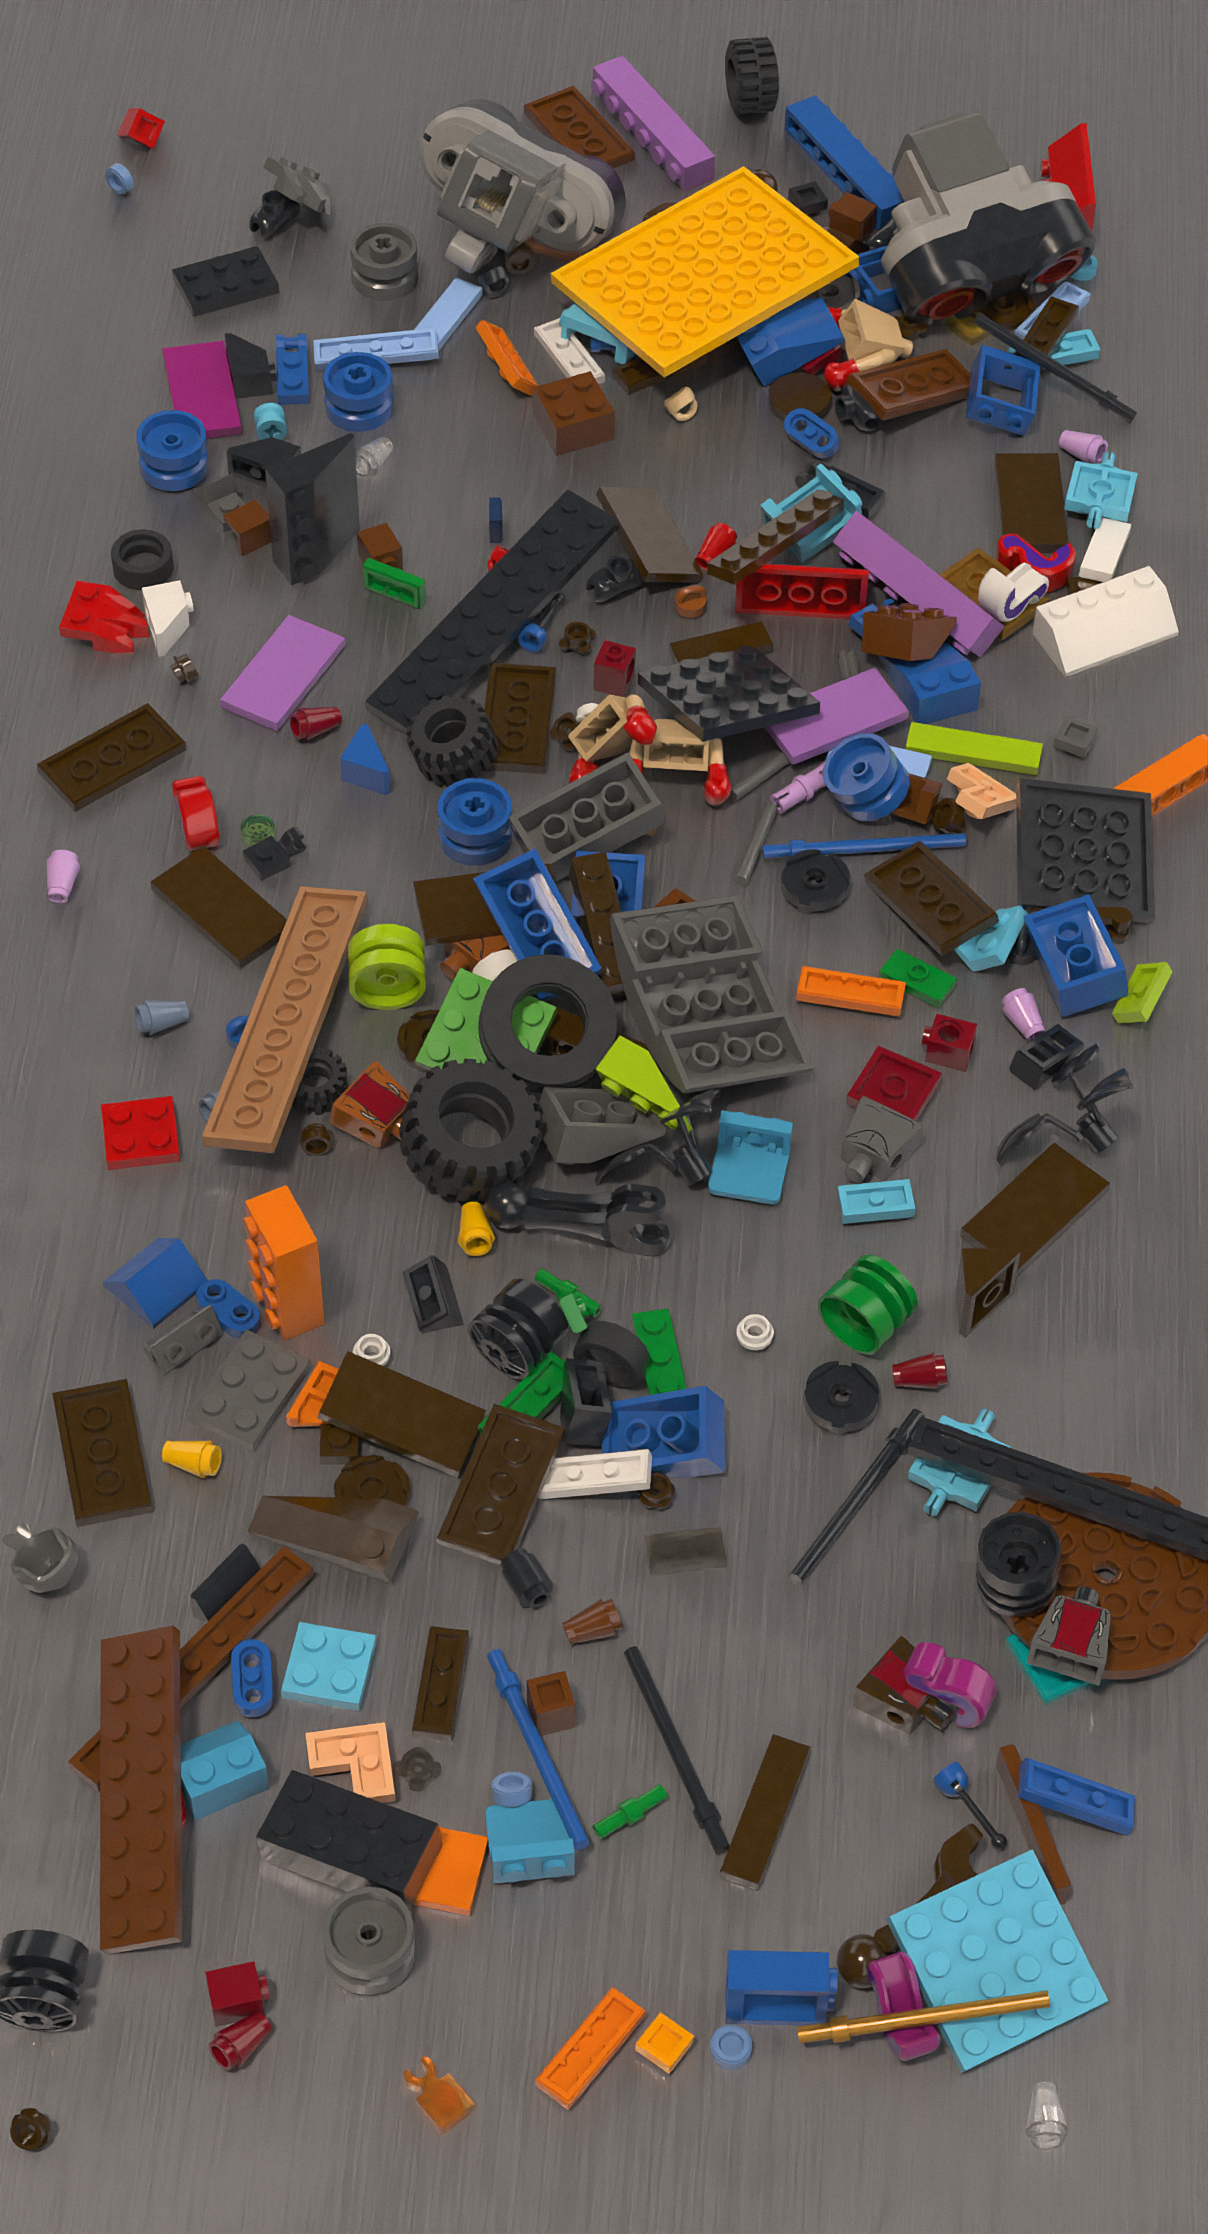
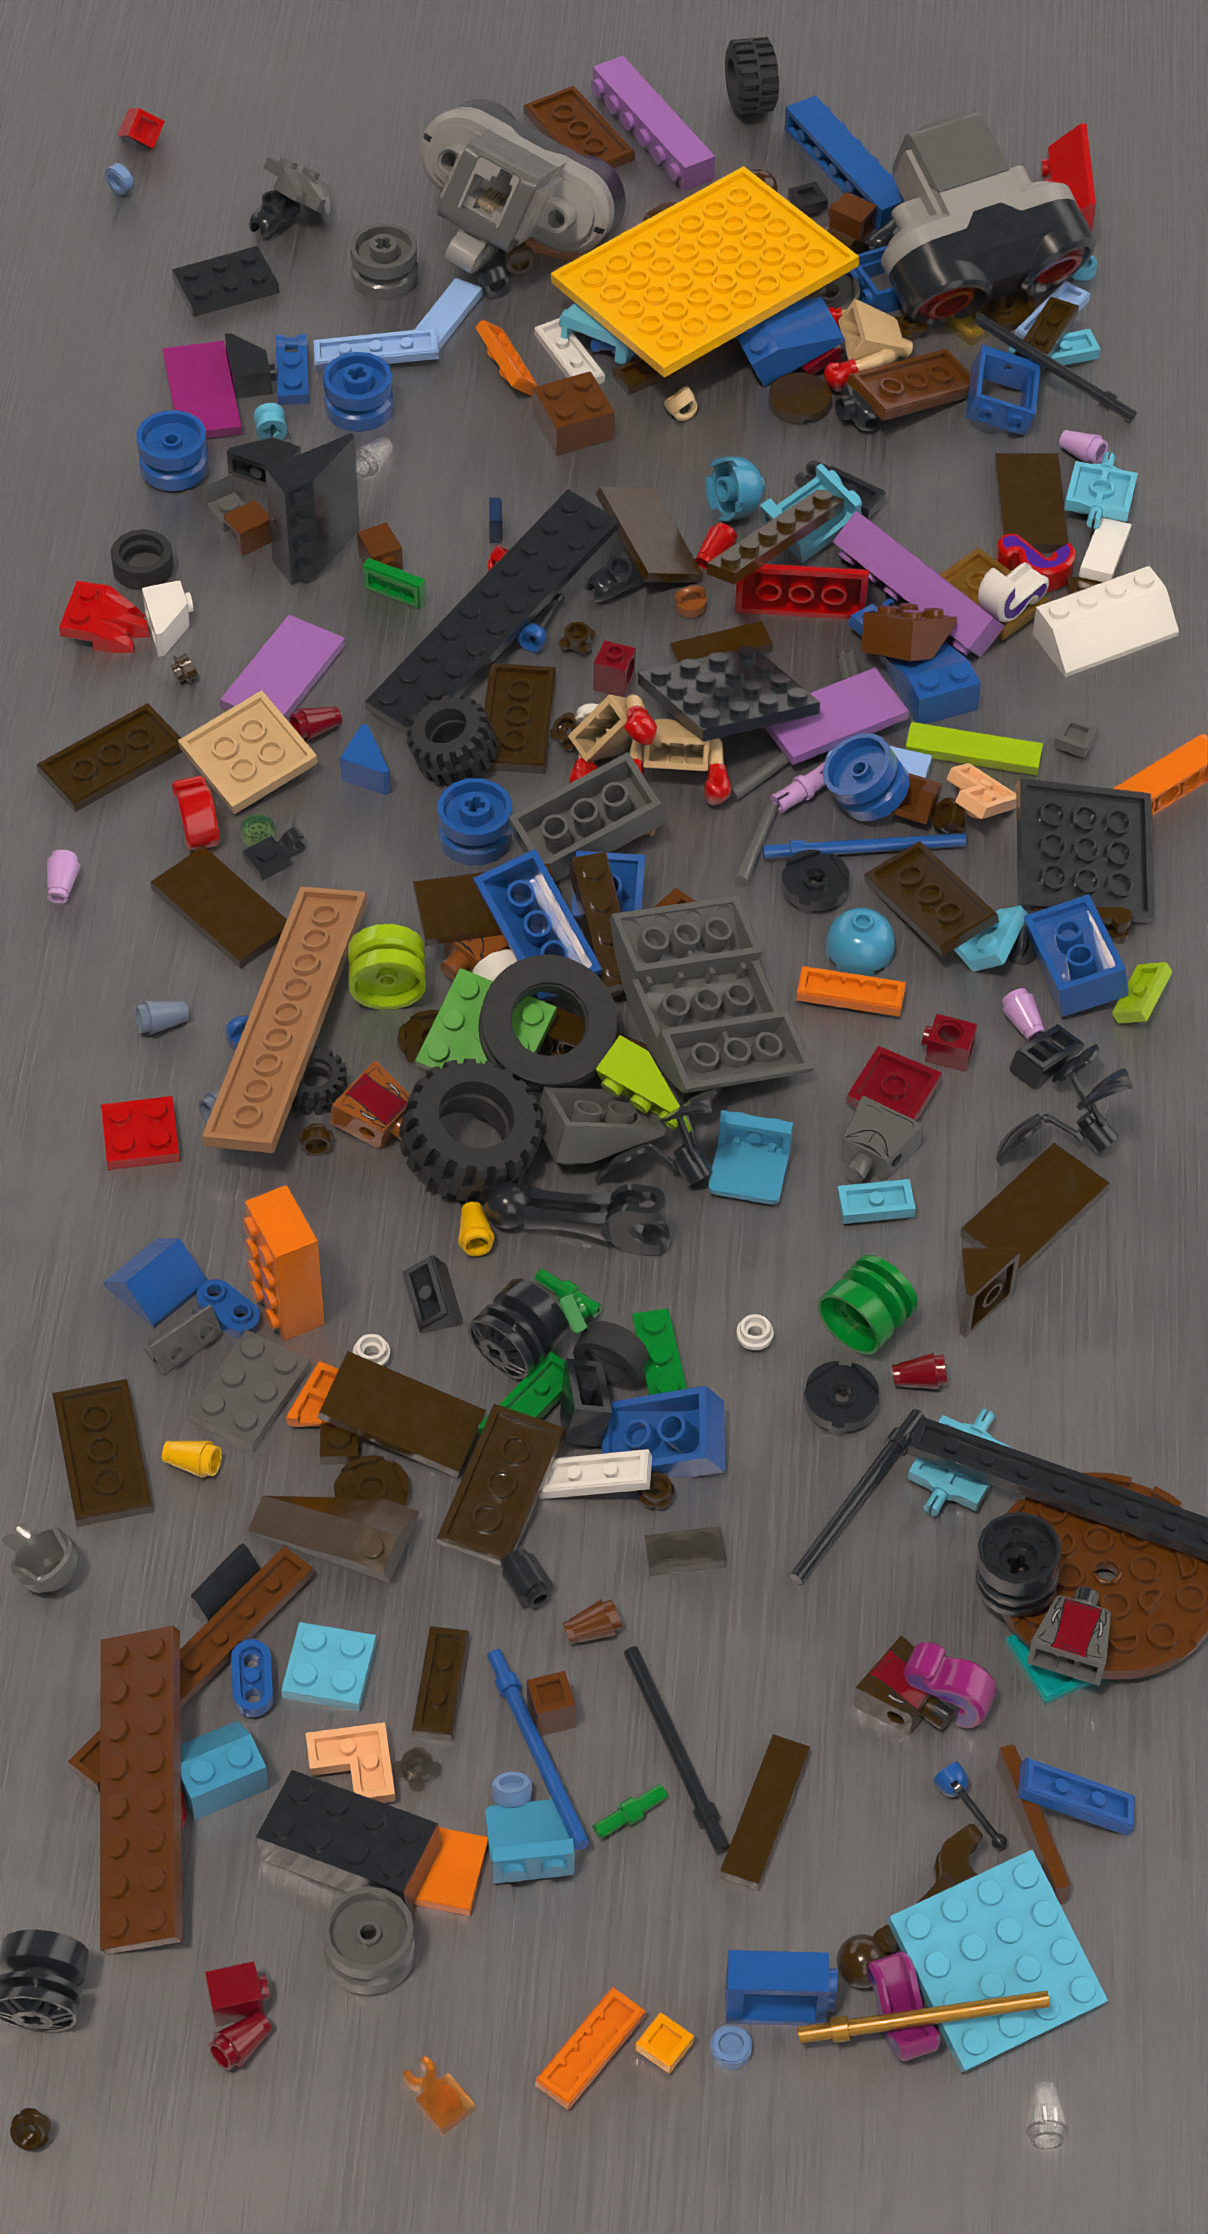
(248, 752): none -> tan plate
(734, 487): none -> dark azure cylinder
(813, 435): blue plate -> none
(860, 942): none -> dark azure cylinder
(920, 977): green plate -> none

